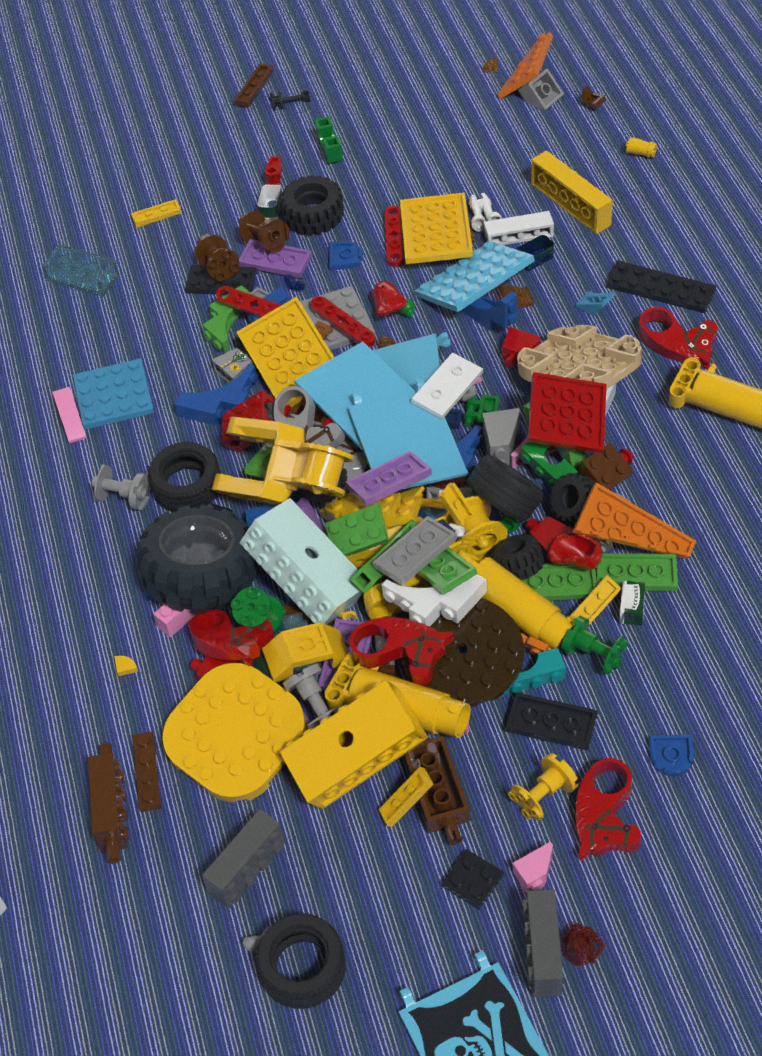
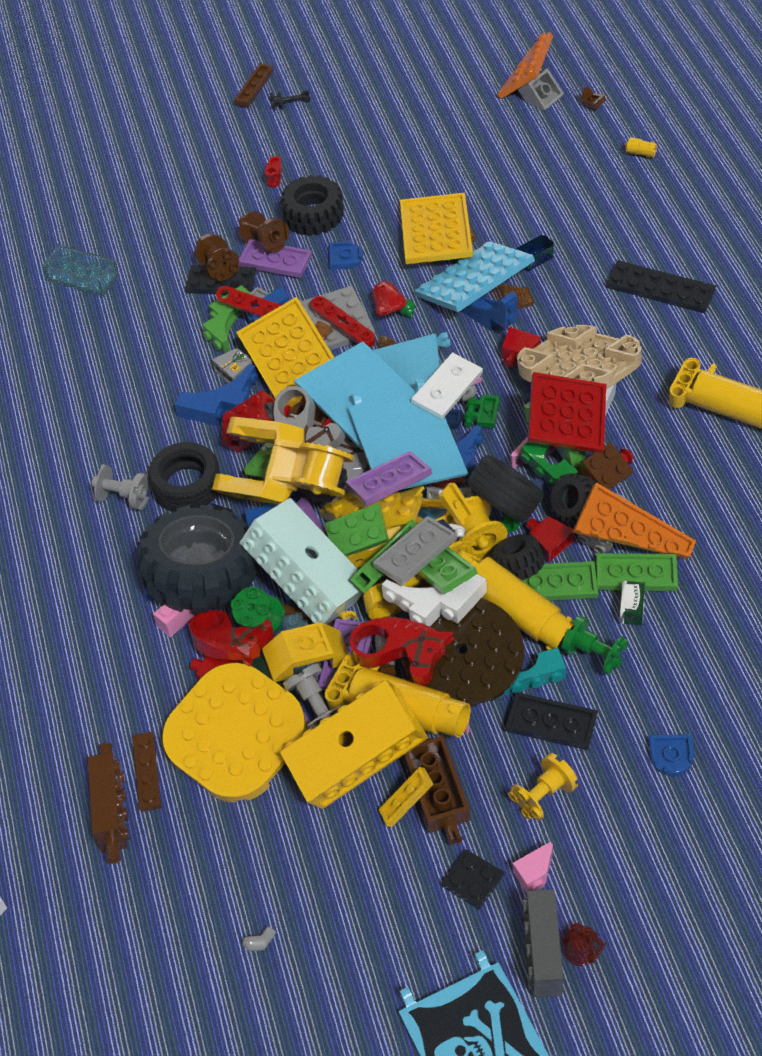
(69, 415): bright pink slope -> none
(113, 394): dark azure plate -> none
(125, 665): yellow tile -> none
(156, 213): yellow tile -> none
(244, 859): dark grey brick -> none
(267, 194): white piece -> none
(295, 930): black tyre -> none
(297, 286): clear blue arm -> none
(329, 142): green arch -> none
(394, 245): red piece -> none
(478, 206): white piece -> none
(491, 65): clear orange tile -> none
(501, 433): light grey slope -> none
(519, 228): white brick -> none
(534, 645): orange plate -> none
(571, 192): yellow brick -> none
(575, 551): red piece -> none
(594, 302): dark azure slope -> none
(595, 819): red animal -> none
(597, 599): yellow tile -> none
(677, 342): red animal -> none

